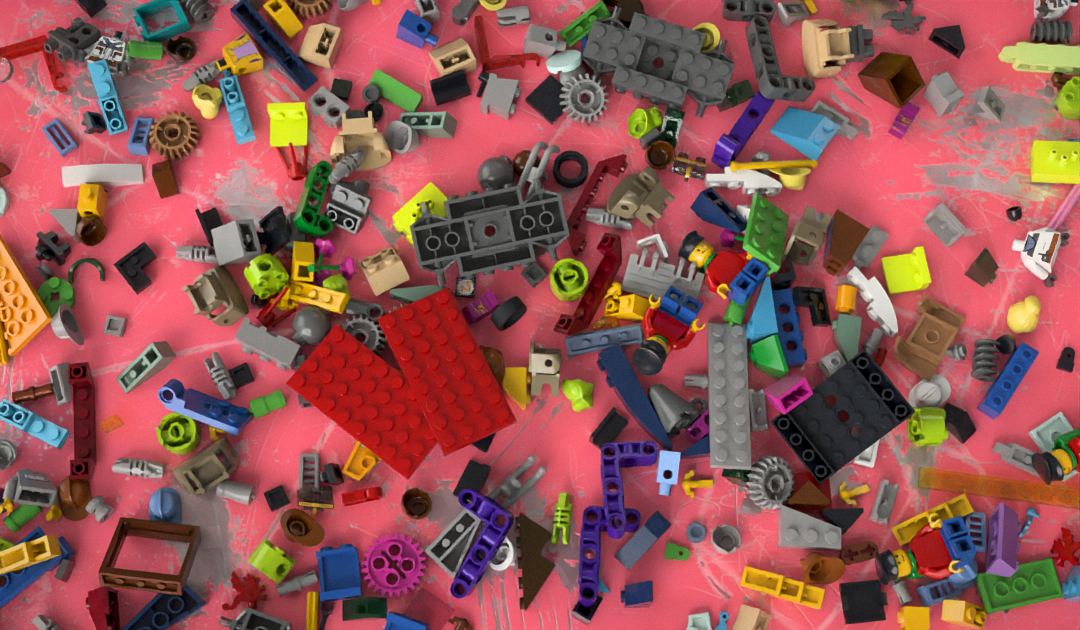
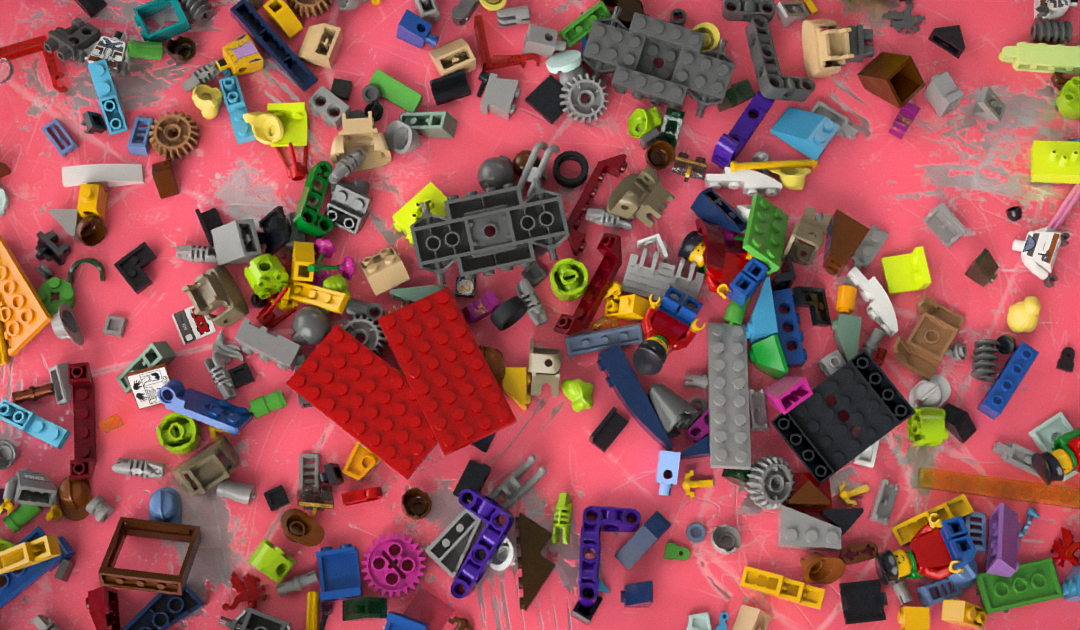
(146, 384): none -> tile
(192, 326): none -> sticker
(226, 351): none -> light grey piece
(265, 126): none -> light yellow hair
(530, 299): none -> light grey hinge
(624, 455): dark purple beam -> none
(676, 12): none -> dark grey bush
(714, 243): none -> dark red slope

